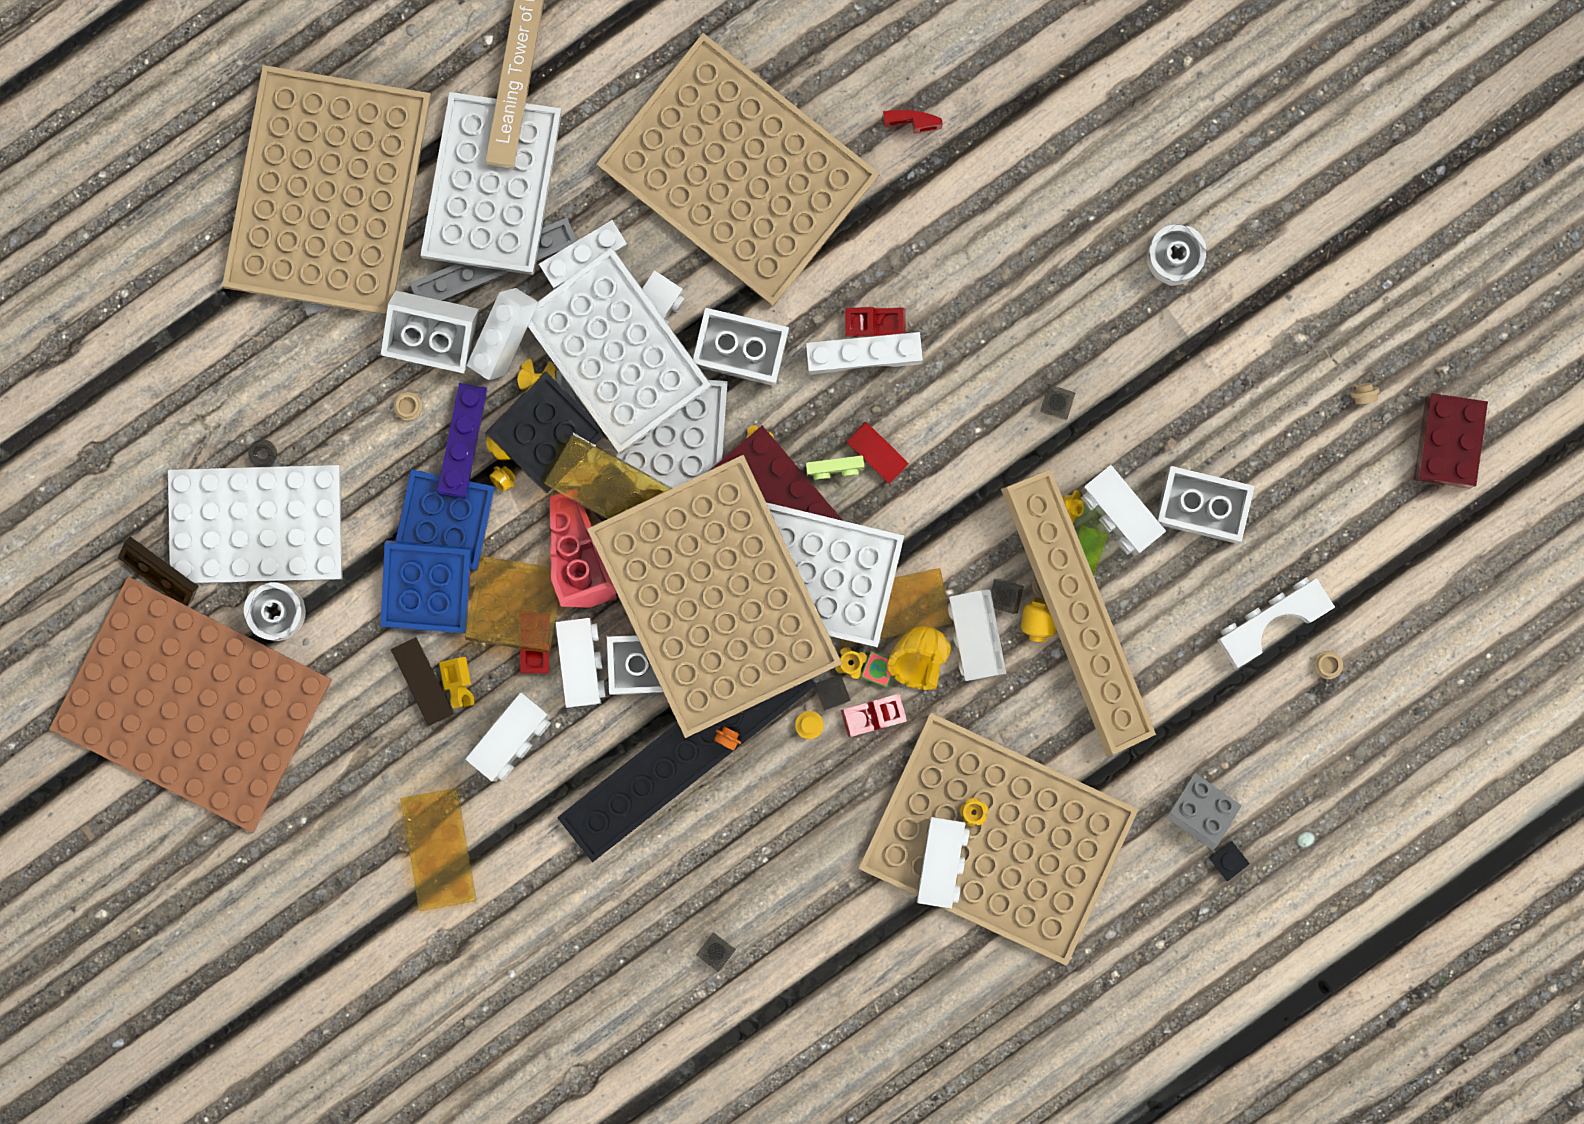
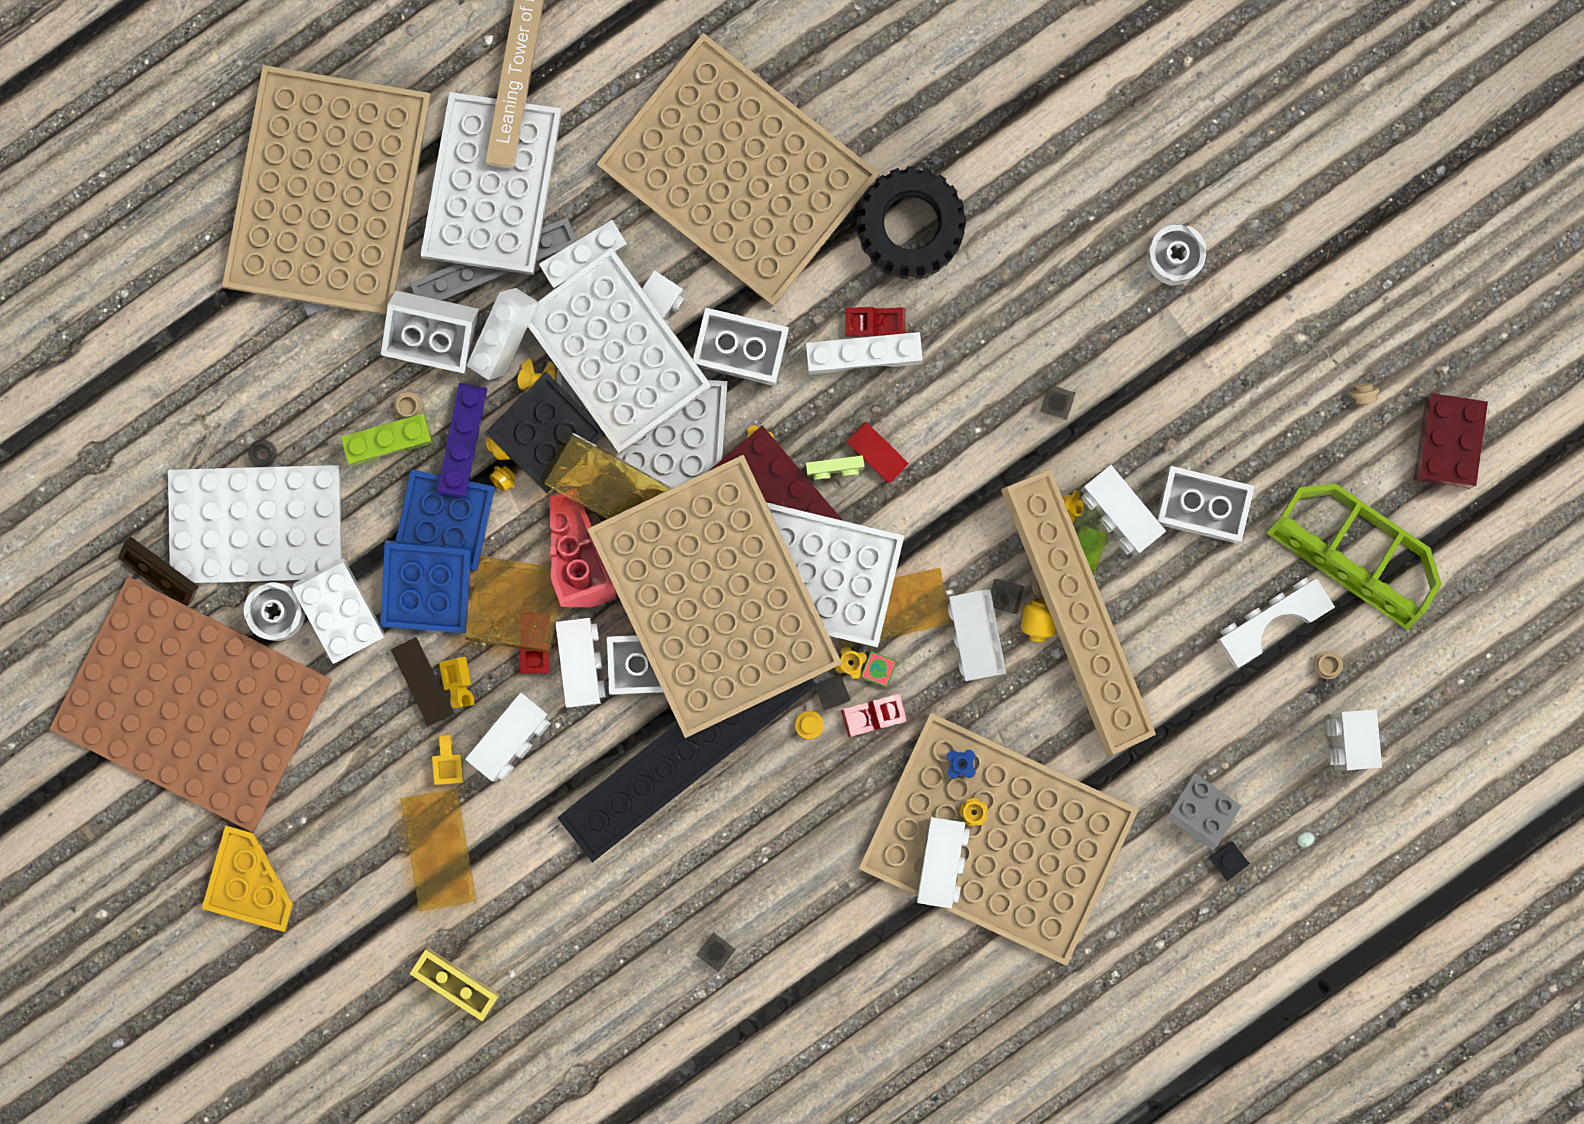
(247, 883): none -> yellow plate
(338, 610): none -> white brick
(386, 439): none -> lime arch
(447, 766): none -> yellow plate
(455, 984): none -> light yellow brick
(727, 738): orange plate -> none
(916, 184): none -> black tyre
(918, 657): yellow hair -> none
(920, 120): red slope -> none
(954, 759): none -> blue plate
(1343, 570): none -> lime plate
(1354, 740): none -> white brick

